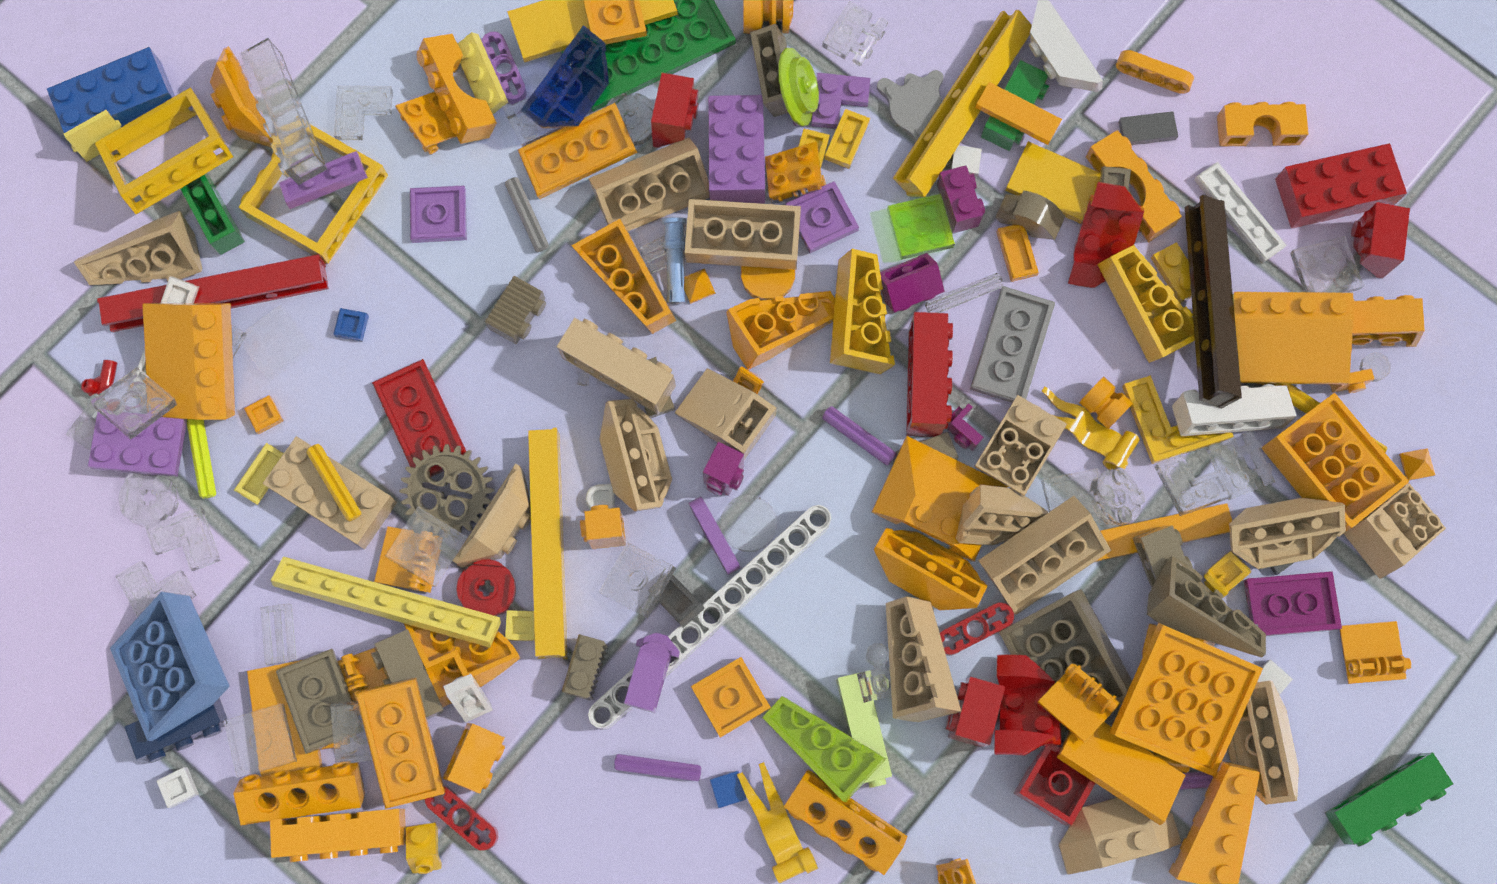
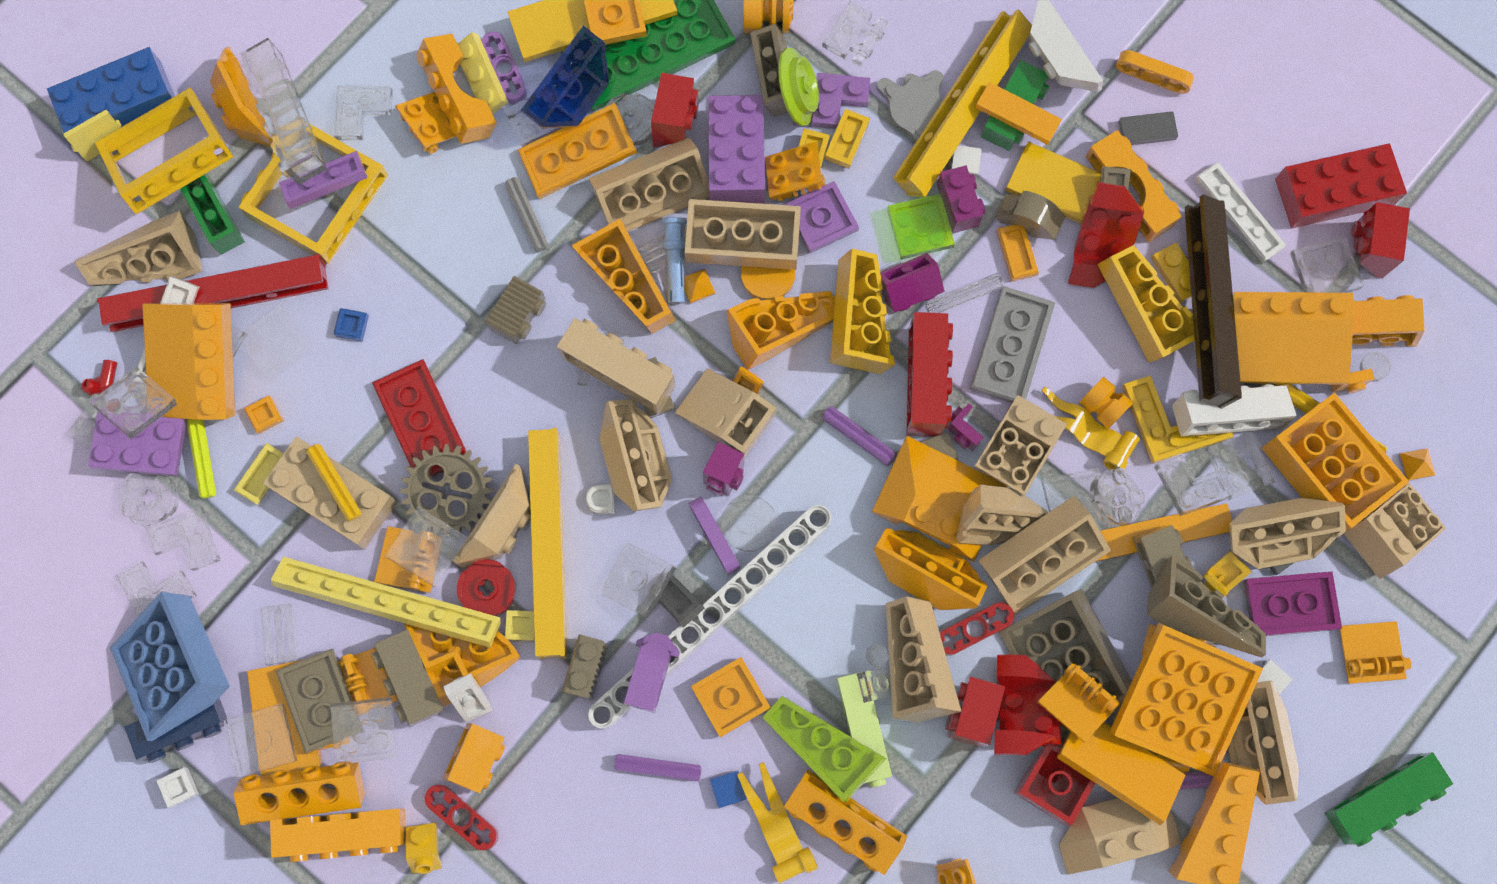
(400, 743): light orange tile -> none
(438, 214): medium lavender tile -> none
(603, 527): light orange brick -> none
(1284, 121): light orange arch -> none

